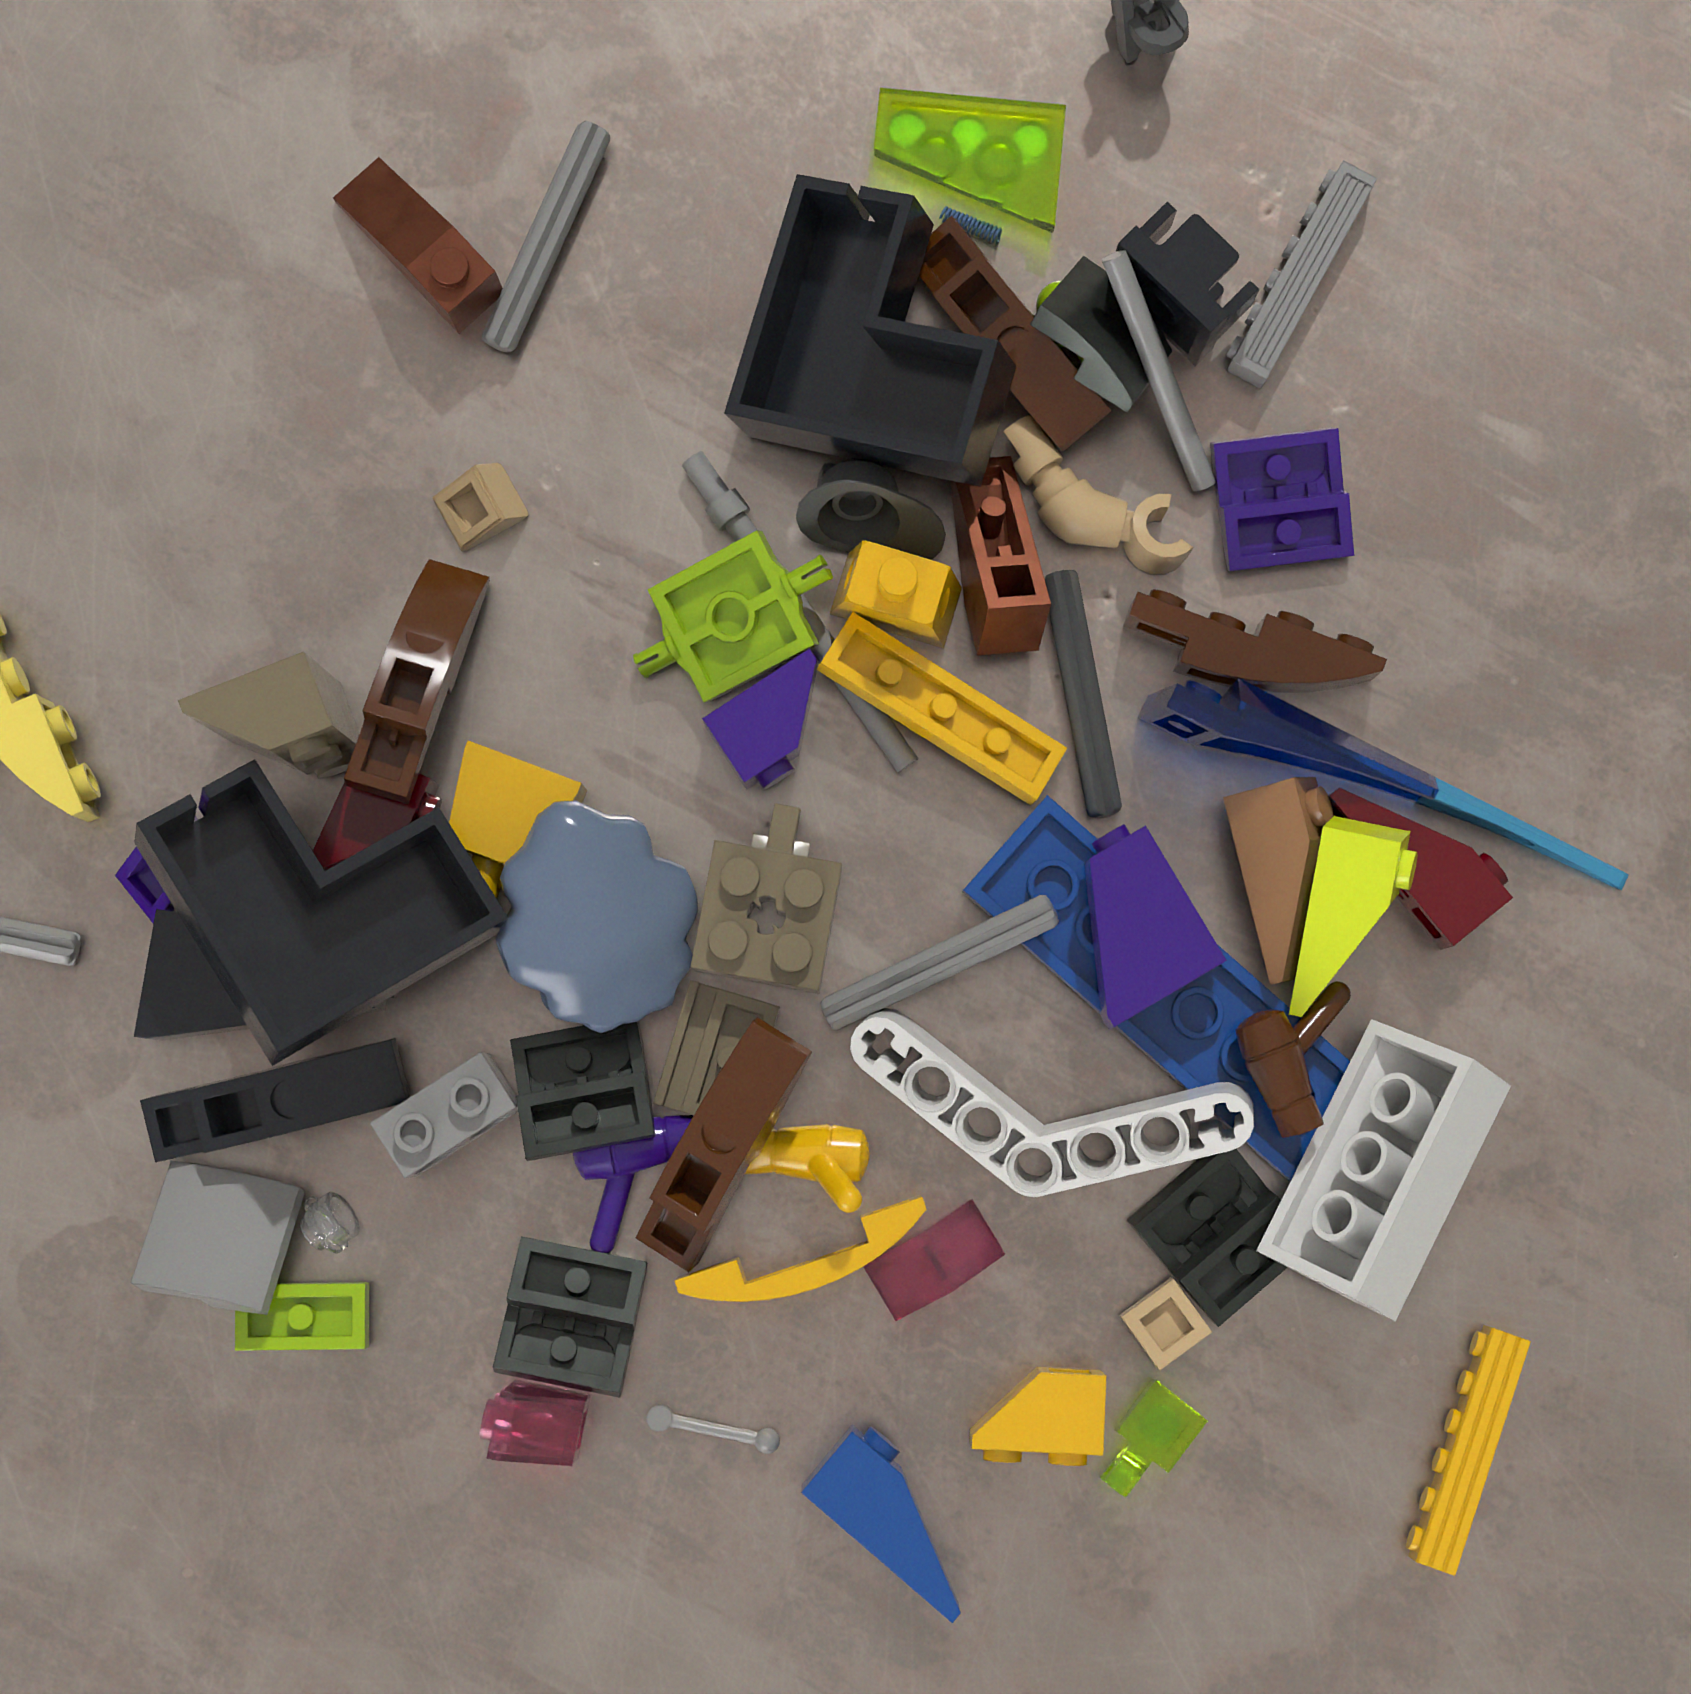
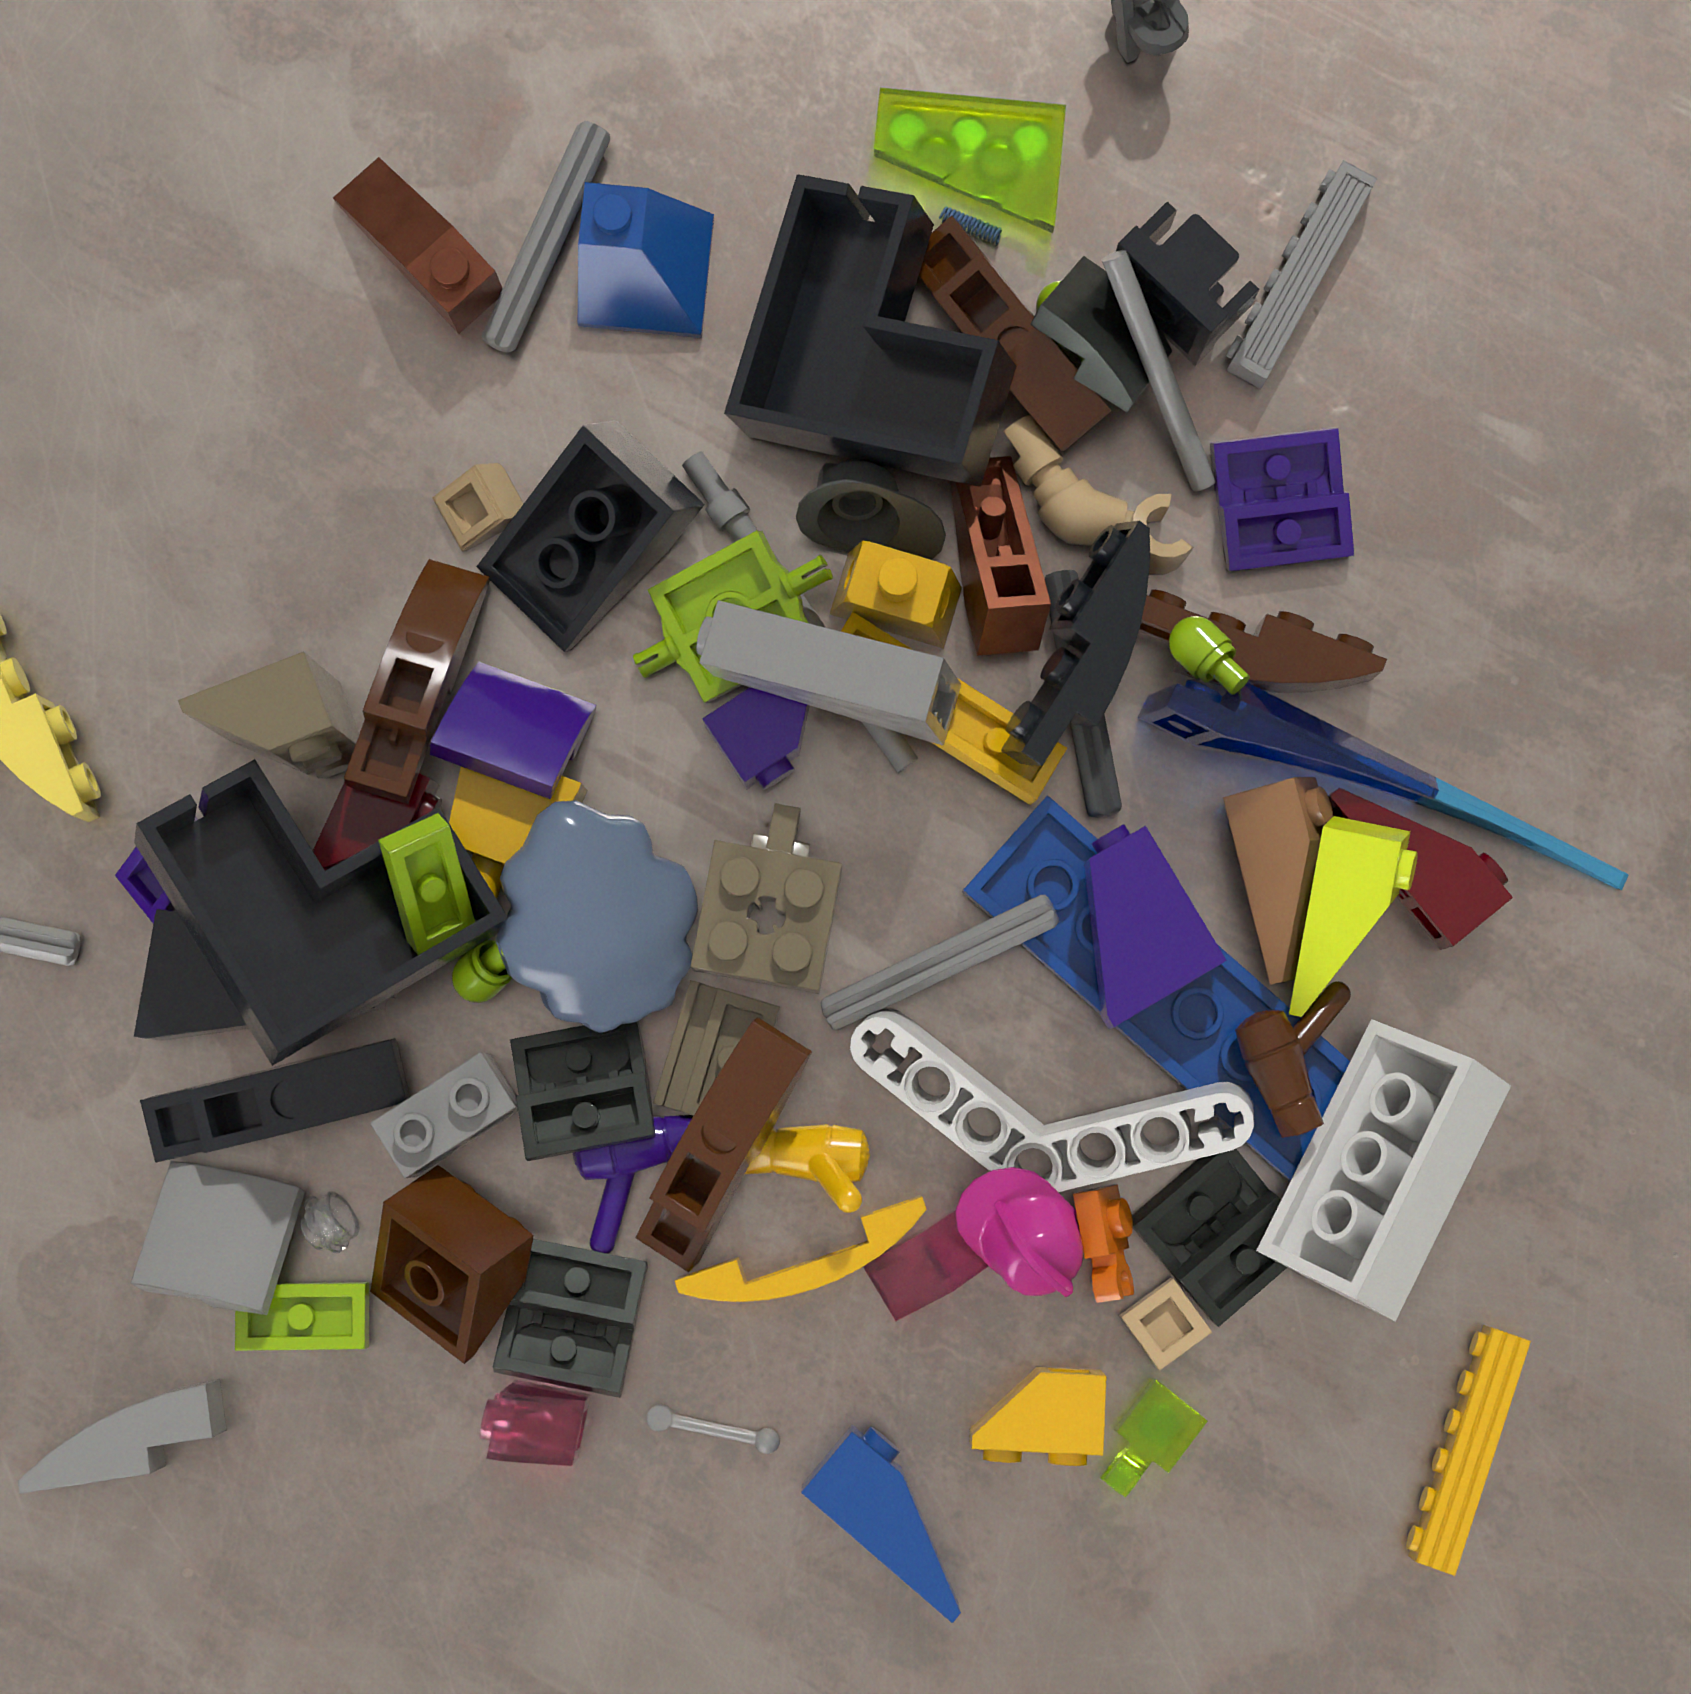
(131, 1439): none -> light grey slope
(427, 882): none -> lime plate
(449, 1260): none -> reddish brown slope
(480, 973): none -> lime cylinder
(512, 729): none -> dark purple slope
(589, 532): none -> black slope
(642, 261): none -> blue slope
(831, 670): none -> light grey slope
(1022, 1230): none -> dark pink piece
(1100, 624): none -> black slope
(1104, 1231): none -> orange plate
(1206, 653): none -> lime cylinder

